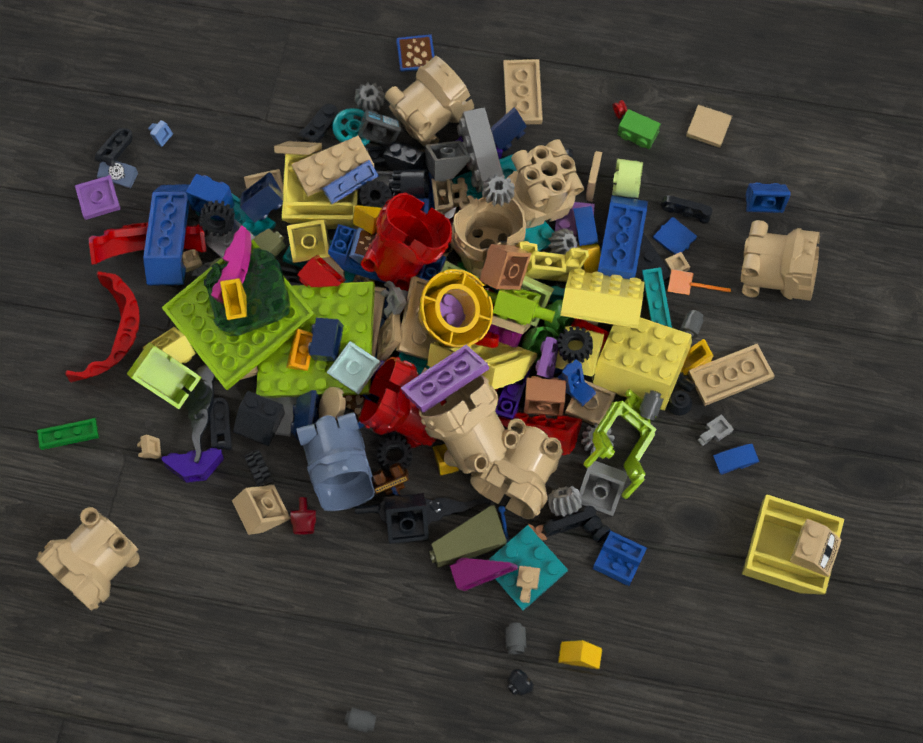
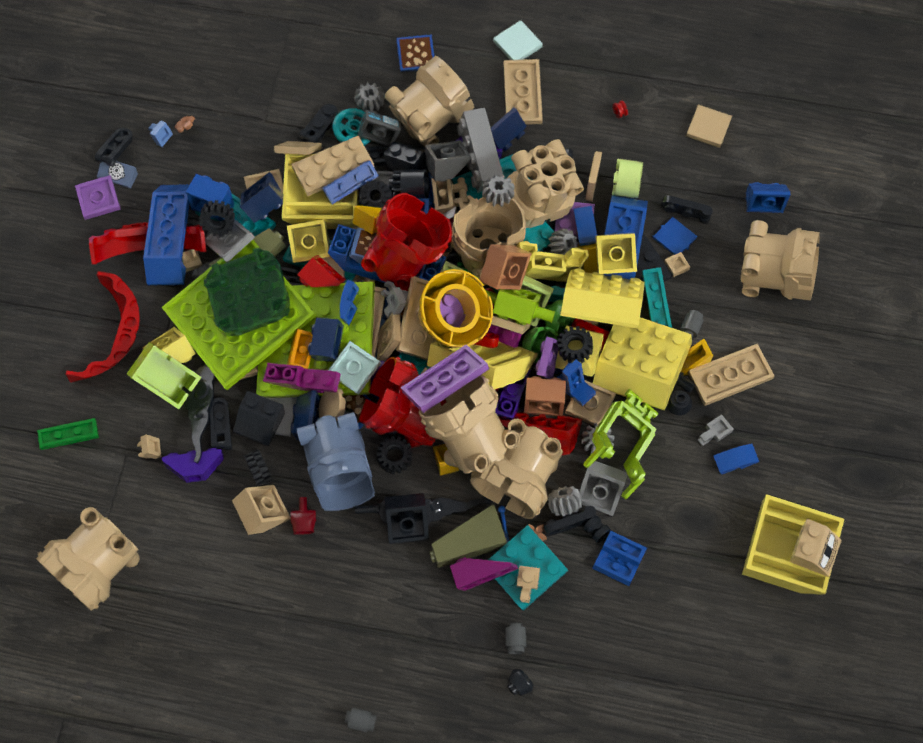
(184, 123): none -> nougat plant
(234, 298): yellow slope -> none
(238, 260): dark pink slope -> none
(302, 378): none -> magenta slope
(347, 307): none -> blue slope
(392, 483): reddish brown hips -> none
(517, 42): none -> light aqua tile
(580, 654): yellow slope -> none
(616, 253): none -> light yellow slope
(638, 129): bright green brick -> none
(651, 405): dark grey brick -> none
(681, 283): orange piece -> none

